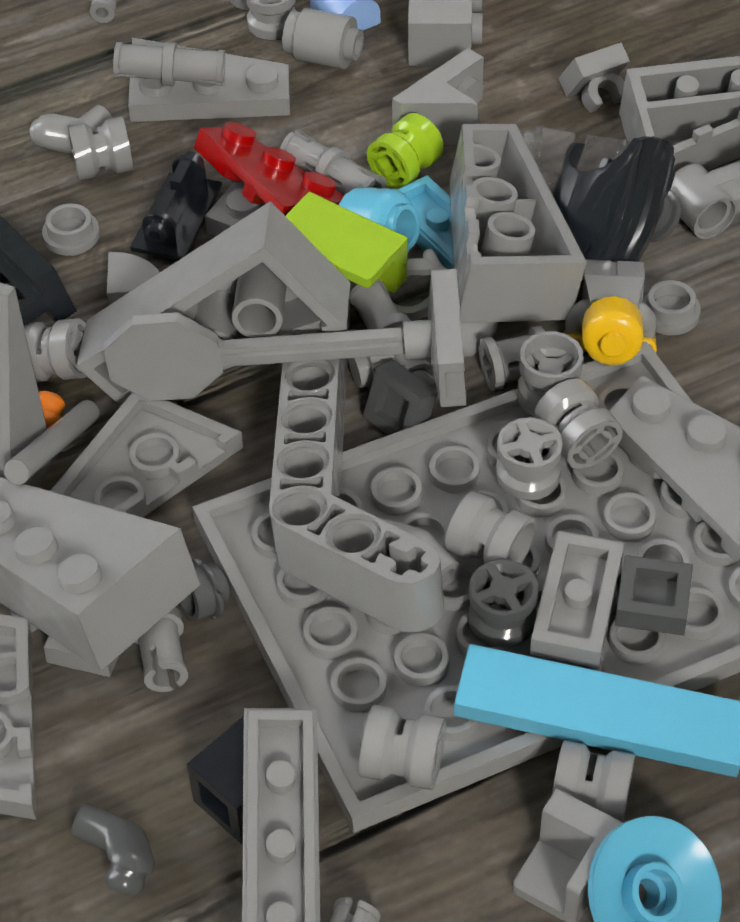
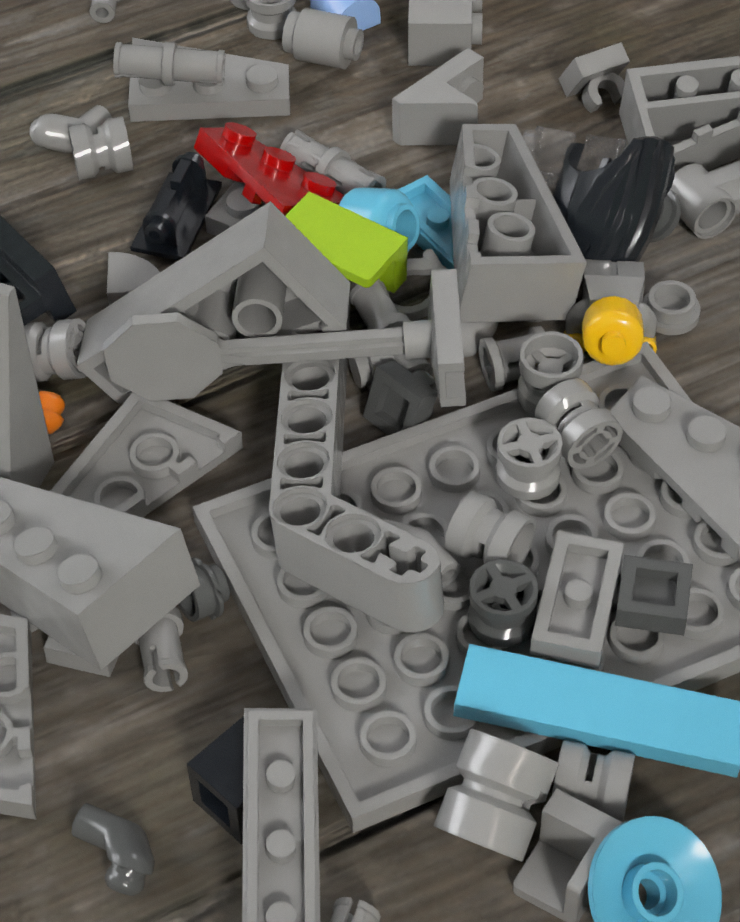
(51, 442): light grey bar -> none
(70, 230): light grey plate -> none
(402, 747): light grey wheel -> none
(409, 146): lime wheel -> none
(496, 794): none -> light grey wheel

